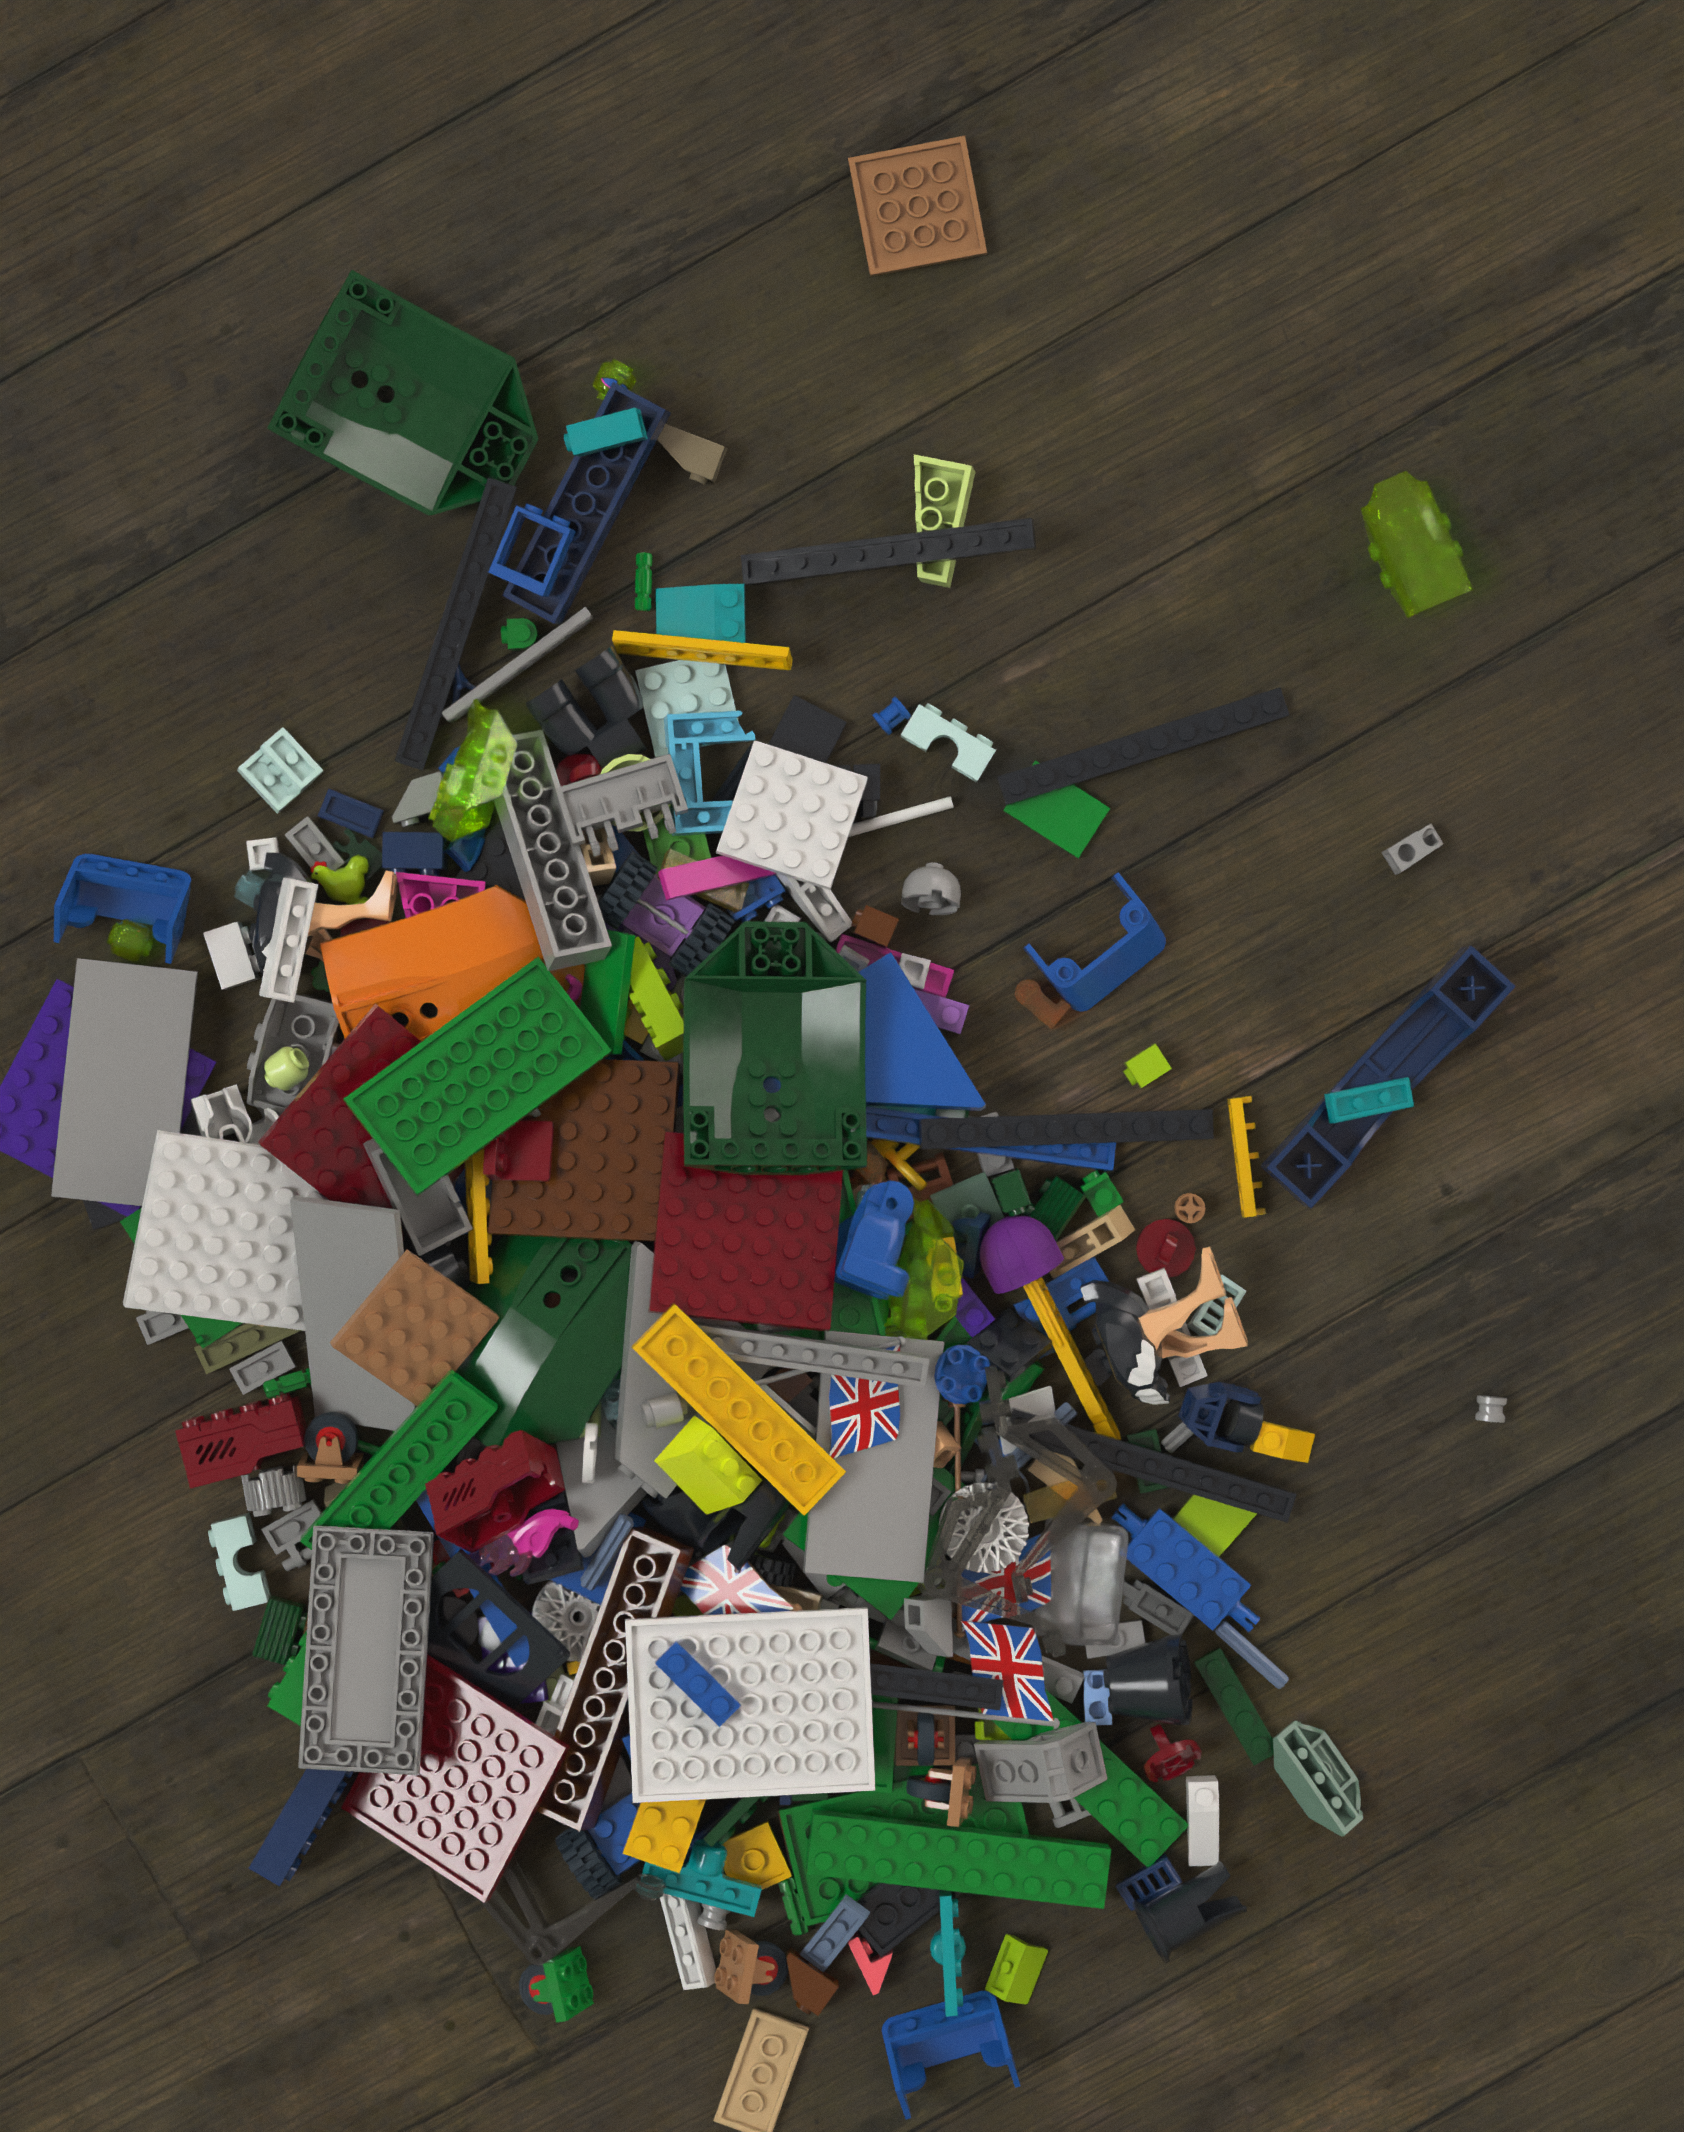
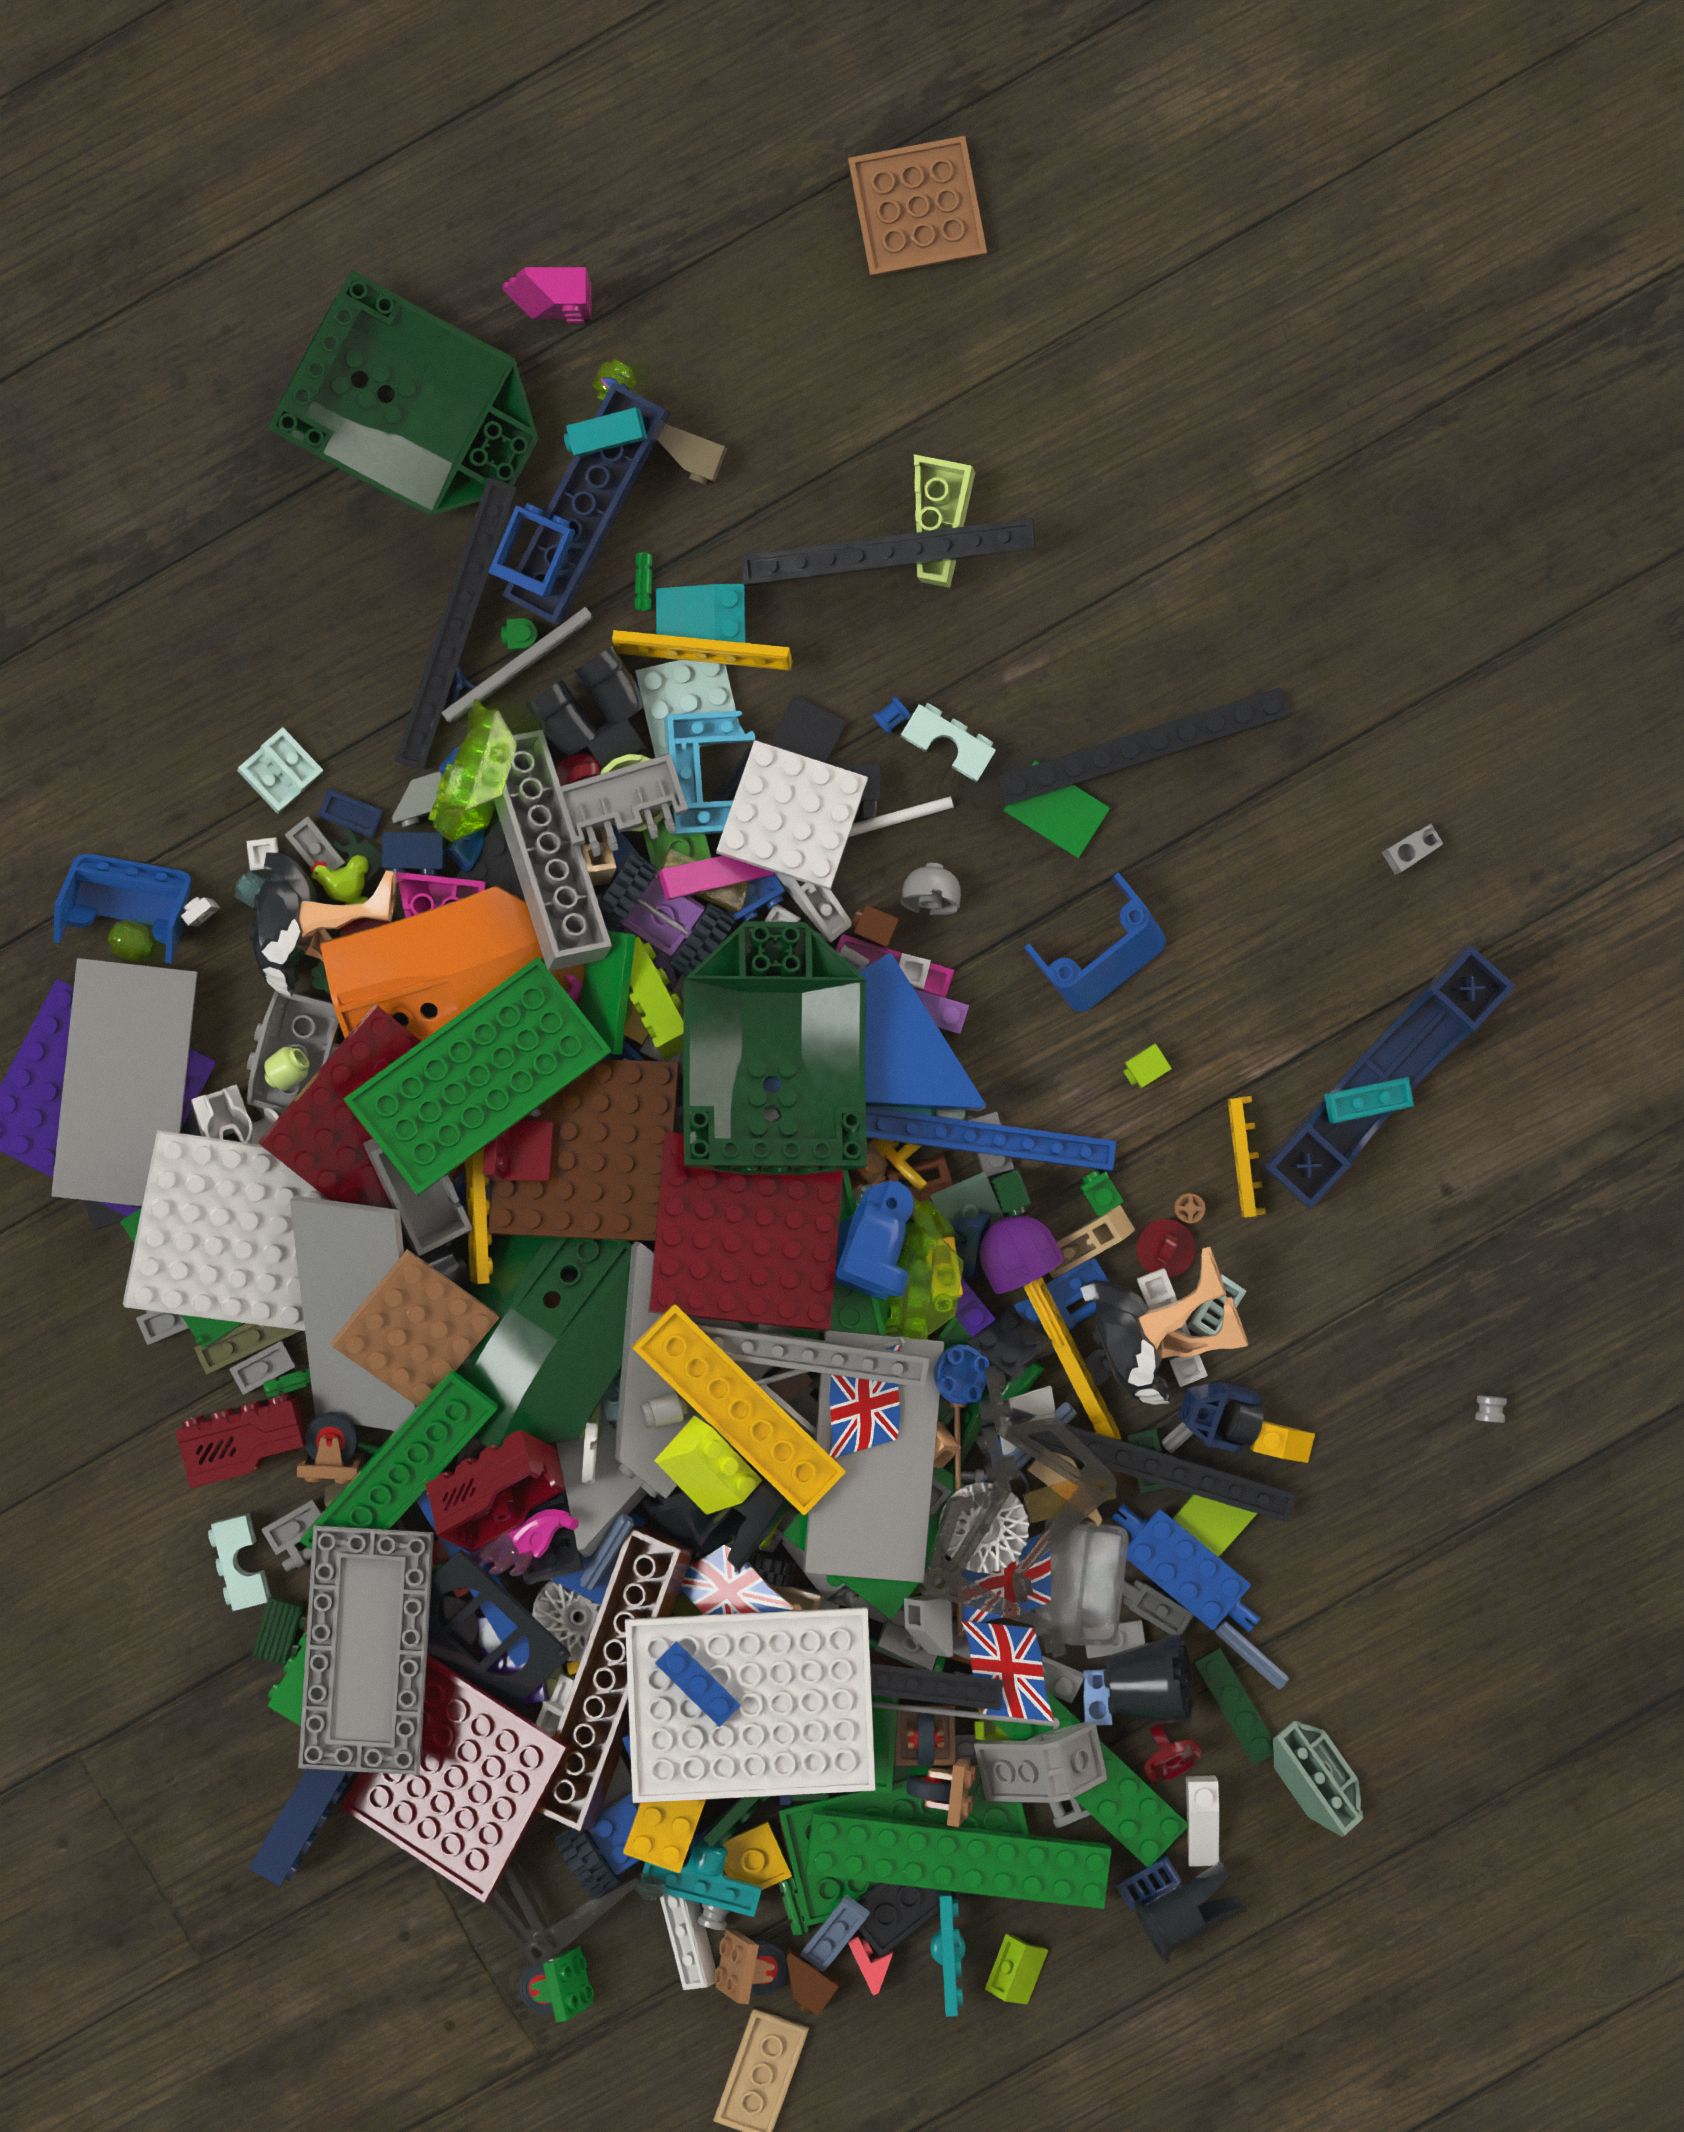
(199, 911): none -> white plate
(232, 955): white brick -> none
(272, 1490): light grey brick -> none
(288, 940): white slope -> none
(552, 293): none -> dark pink wedge
(931, 2038): blue windscreen -> none
(1030, 996): clear orange leg -> none
(1056, 1205): dark green brick -> none
(1066, 1129): black plate -> none
(1413, 545): clear neon green slope -> none

